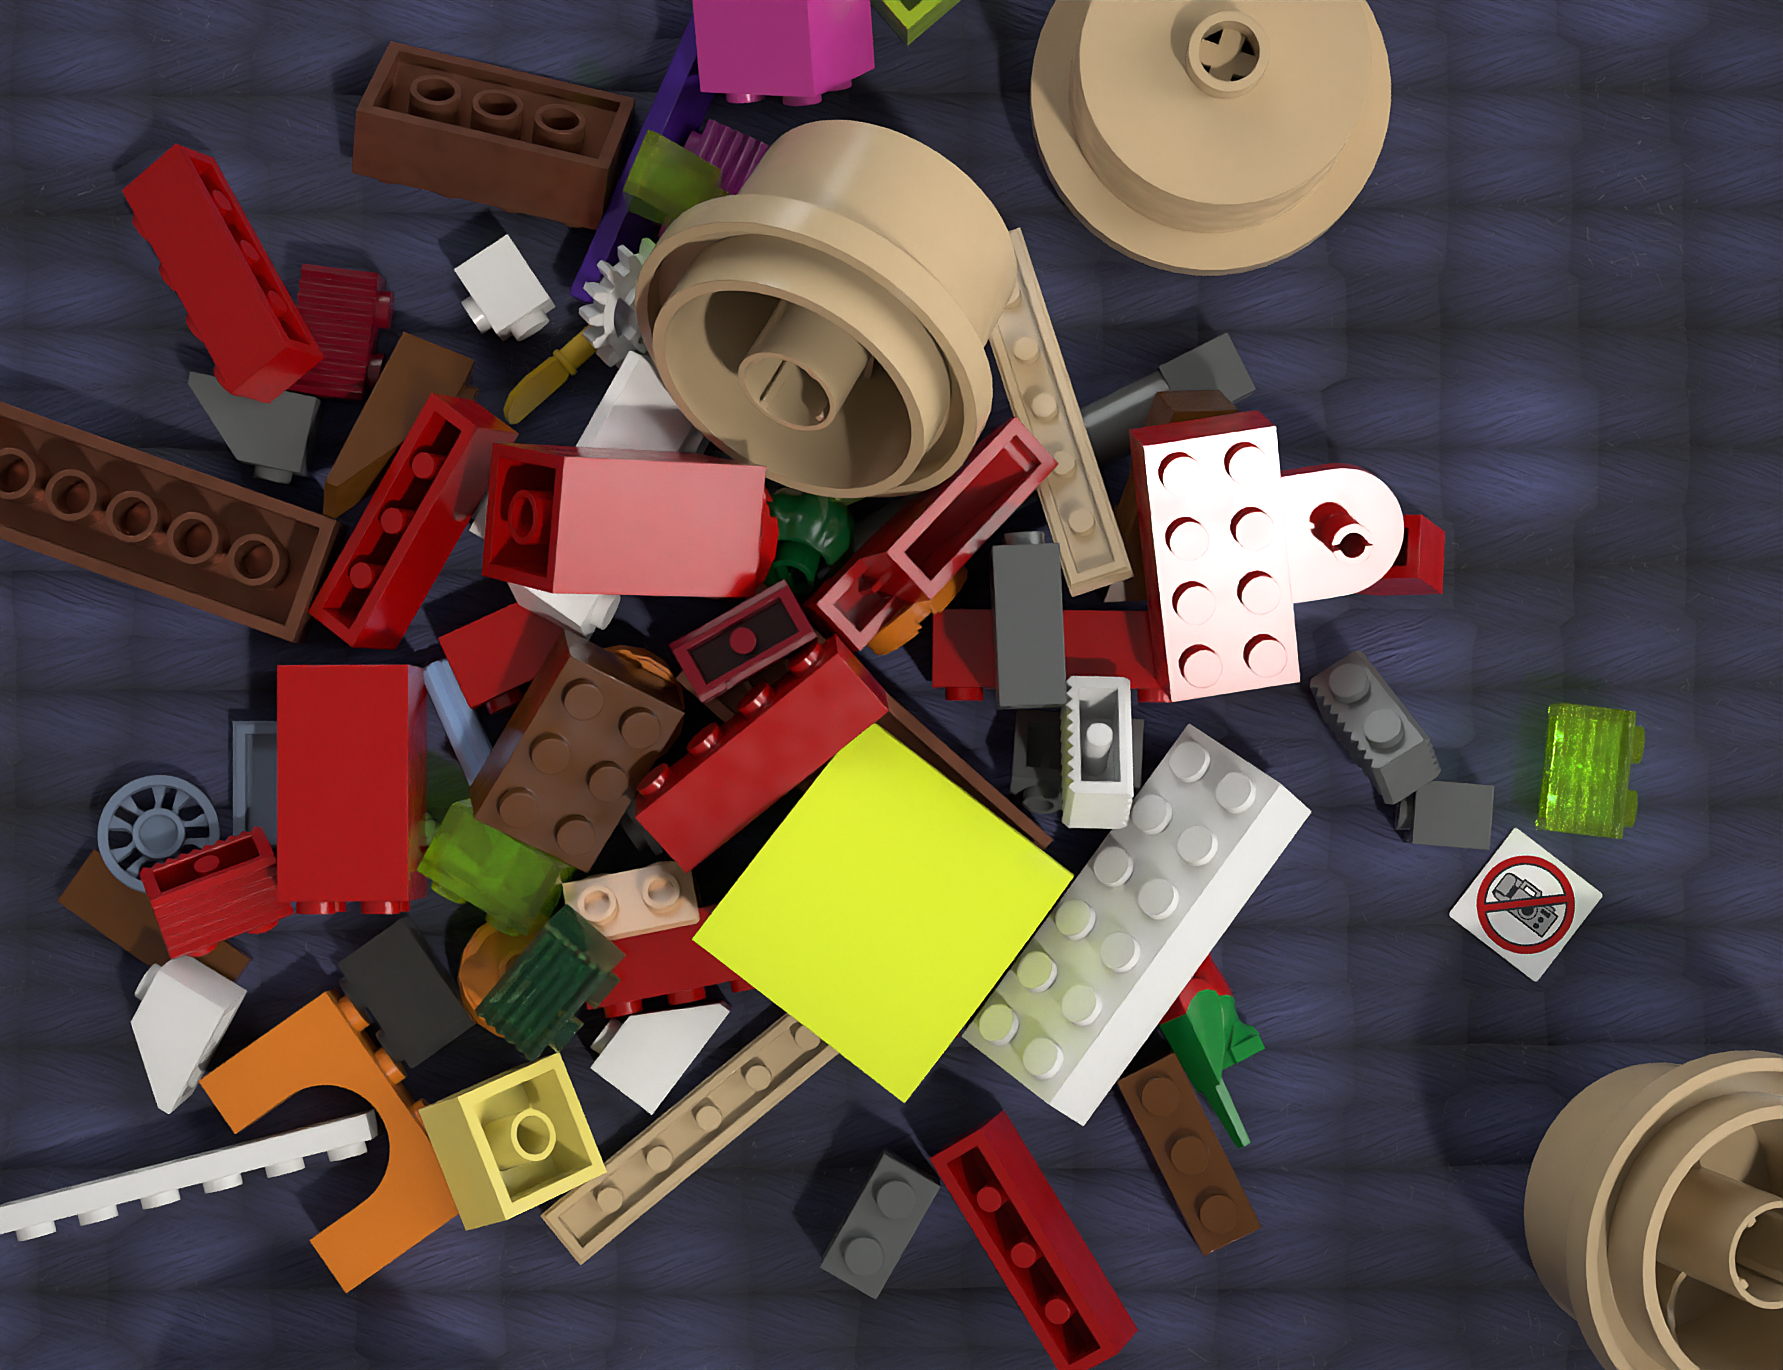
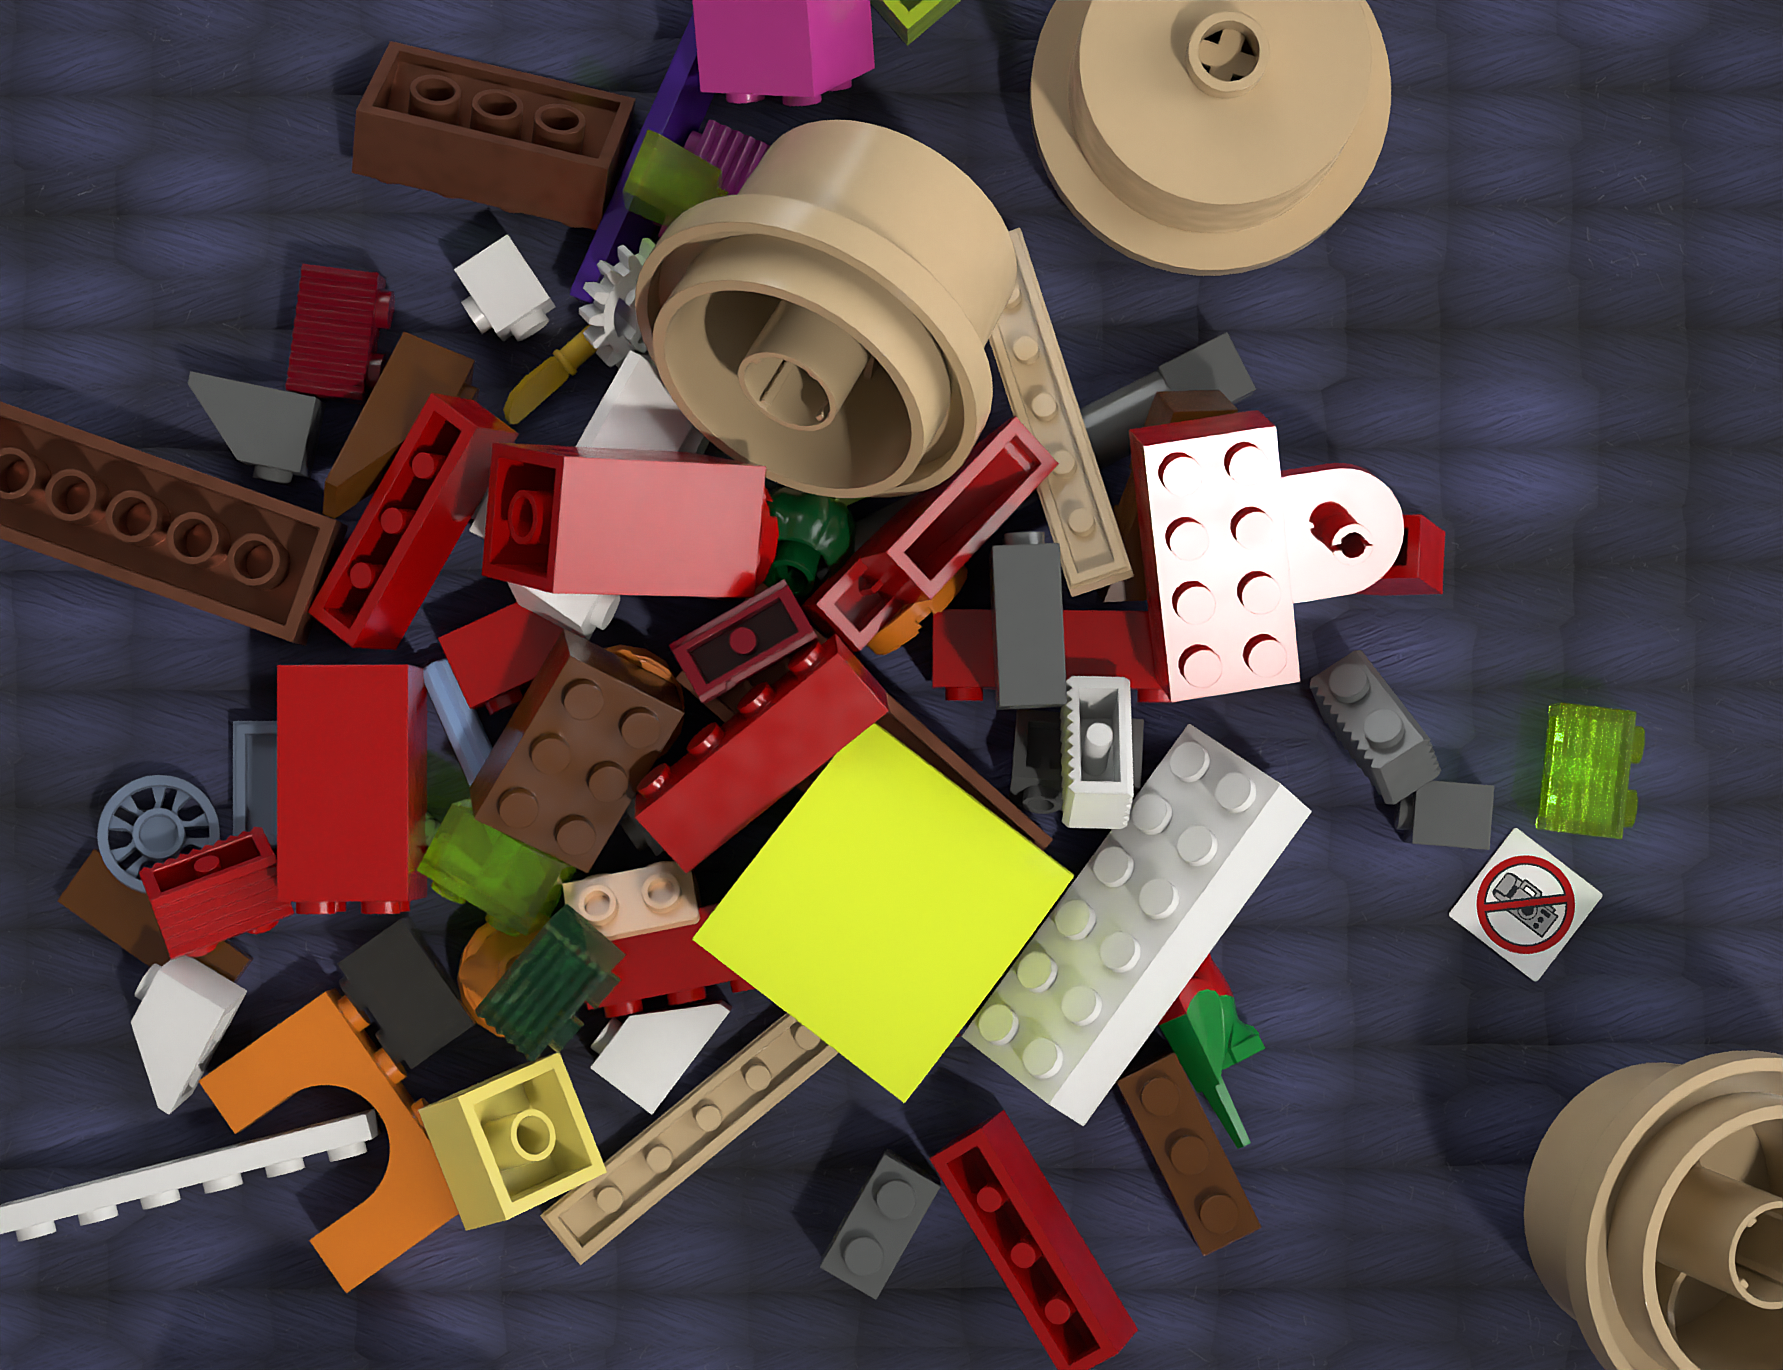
(221, 275): red brick -> none

